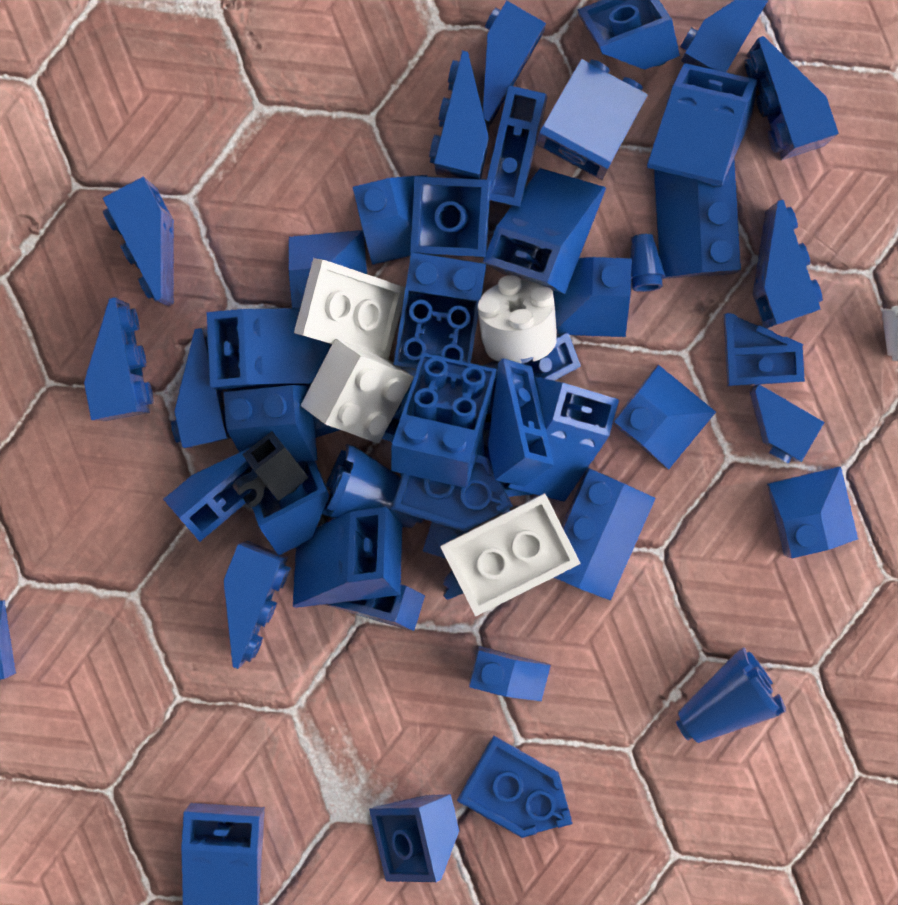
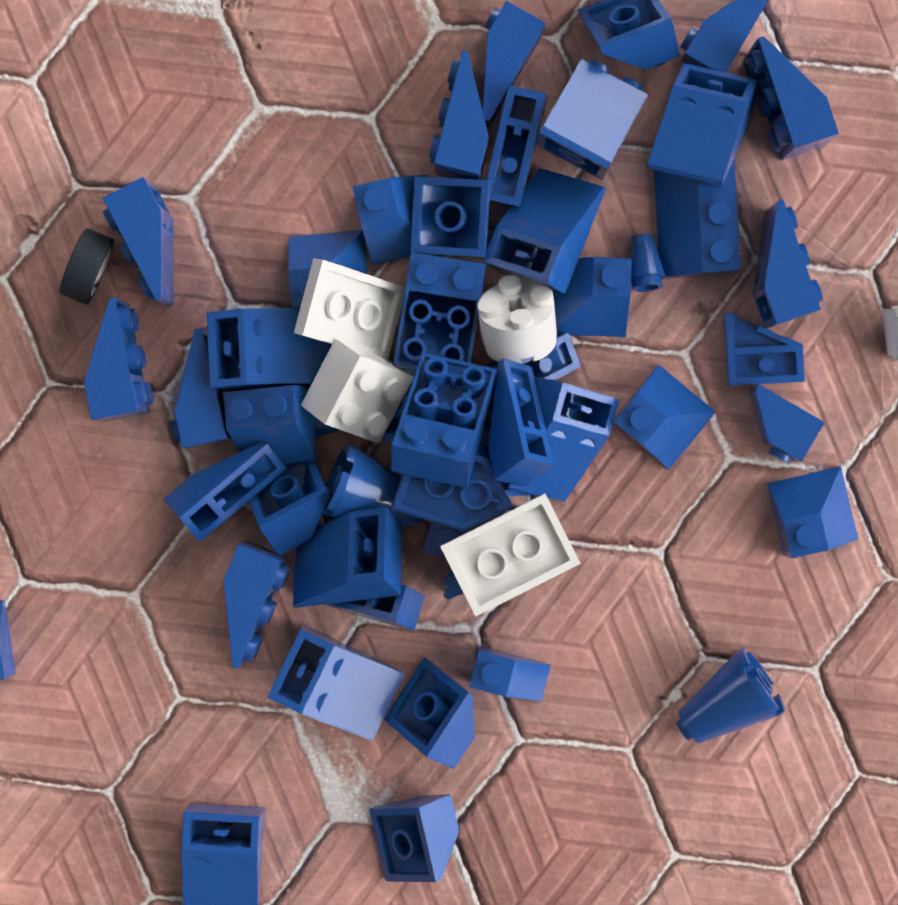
(86, 266): none -> black wheel
(271, 468): black brick -> none
(335, 683): none -> slope
(434, 714): none -> blue slope
(516, 791): blue tile -> none
(603, 531): blue slope -> none

